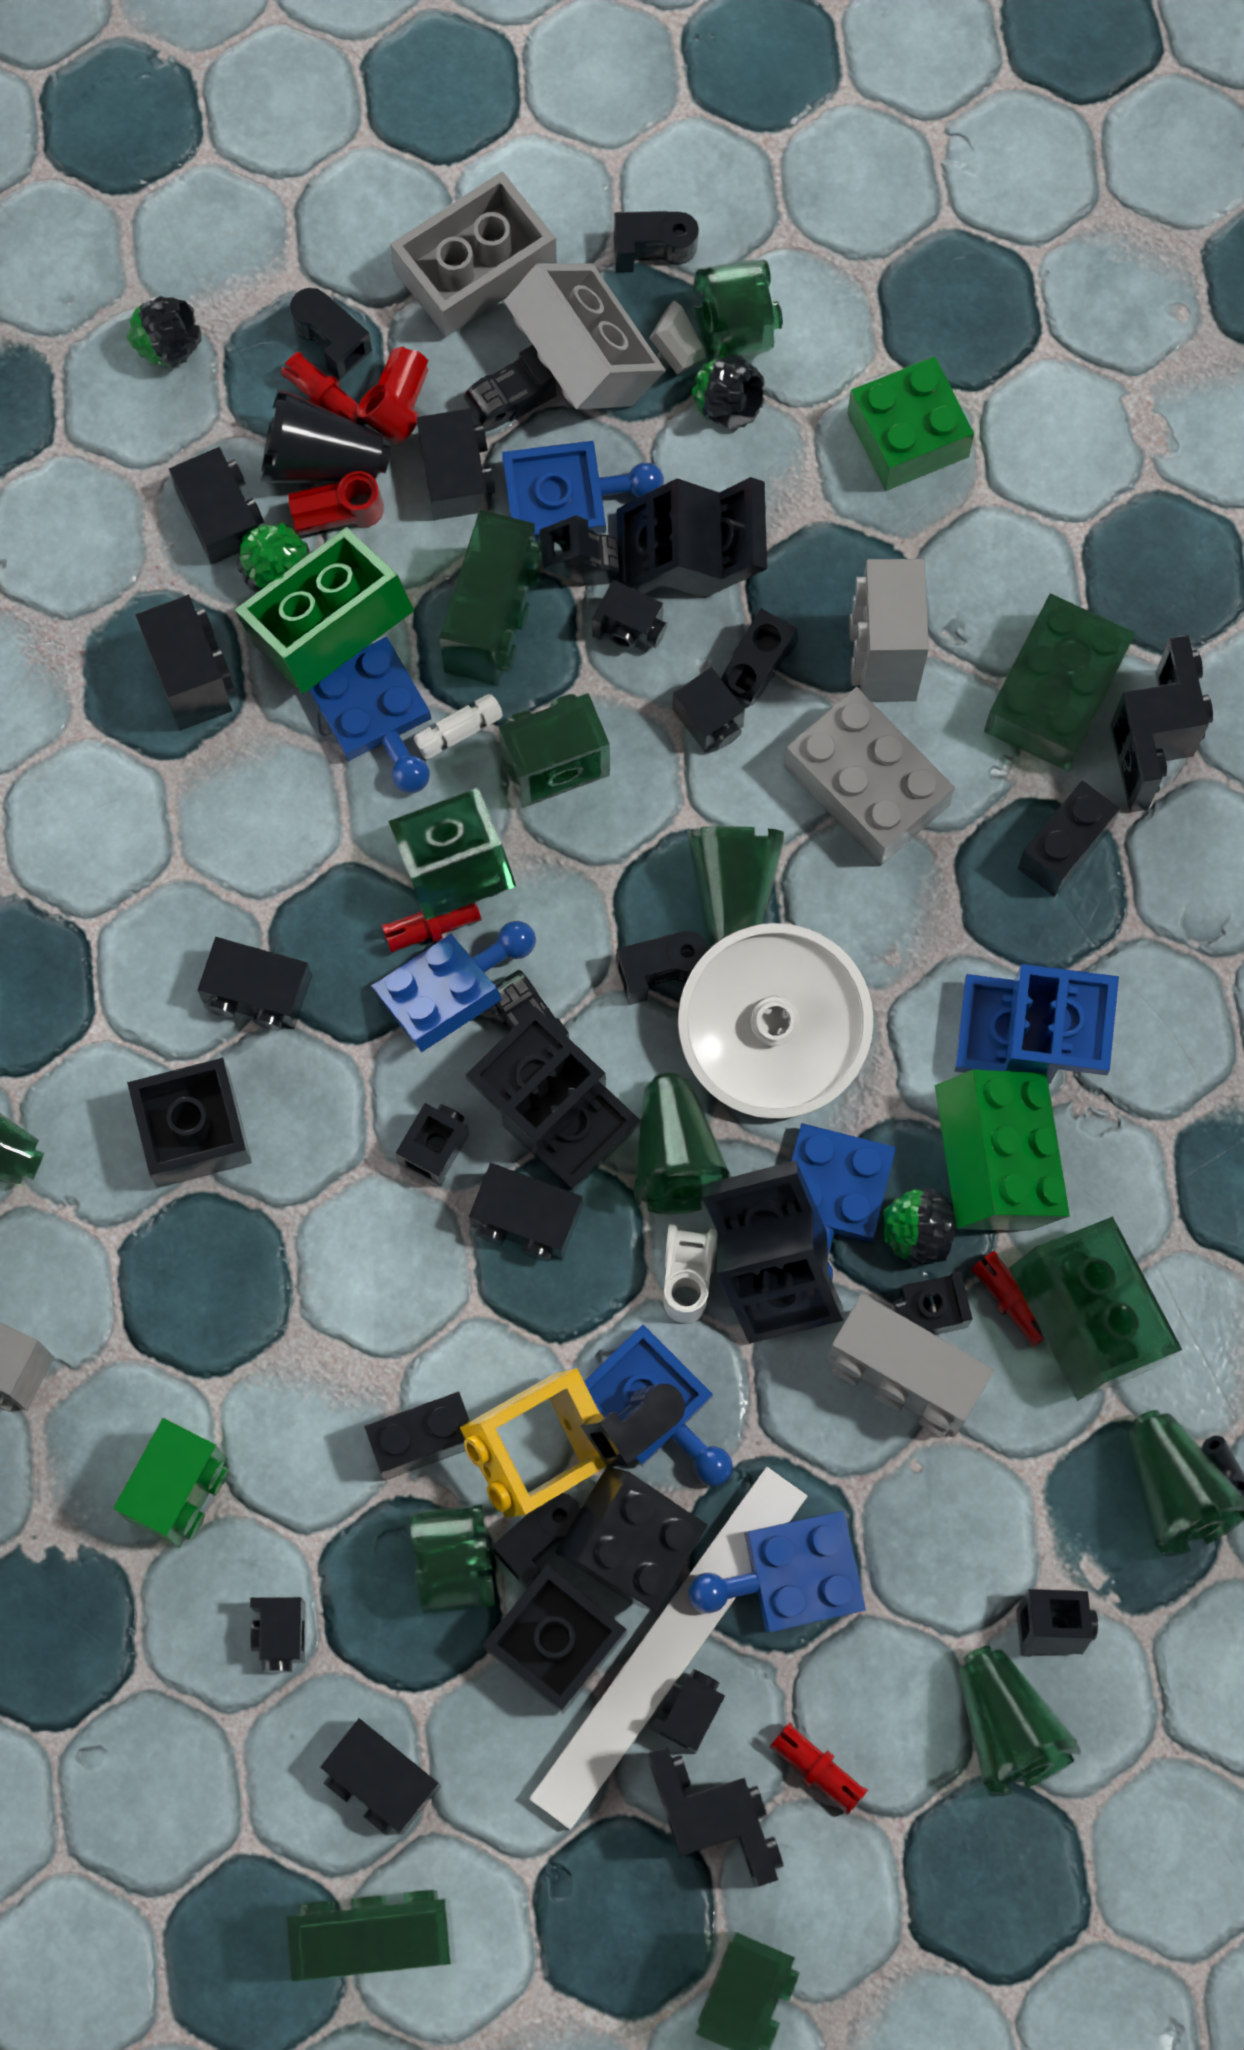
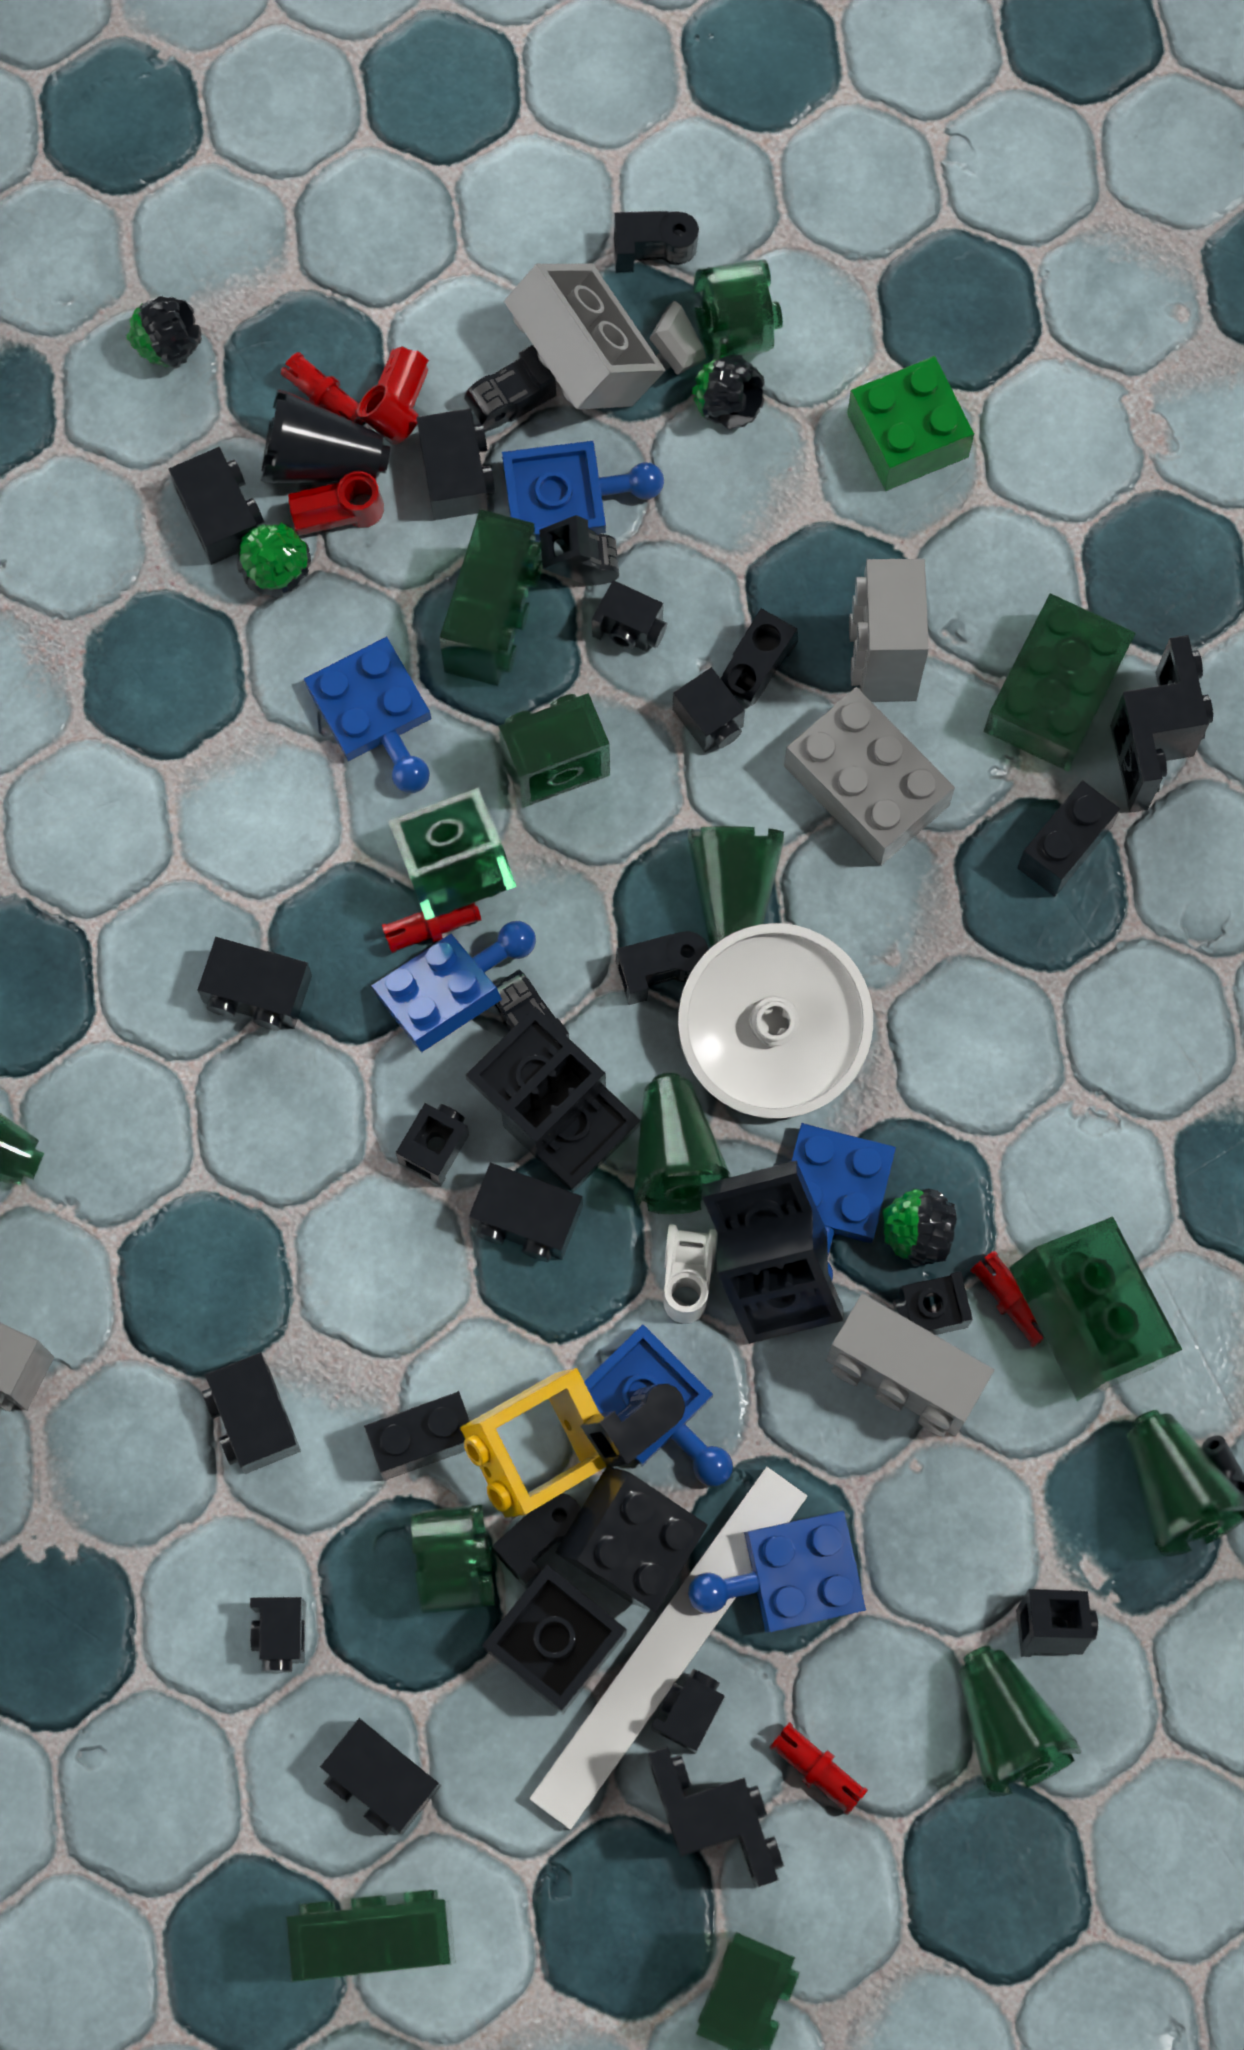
(173, 1483): green brick -> none
(187, 661): black brick -> none
(189, 1122): black brick -> none
(251, 1414): none -> black brick
(324, 610): green brick -> none
(332, 328): black leg -> none
(458, 726): white axle -> none
(472, 253): light grey brick -> none
(692, 537): black bracket -> none
(1001, 1150): green brick -> none
(1038, 1022): blue bracket -> none

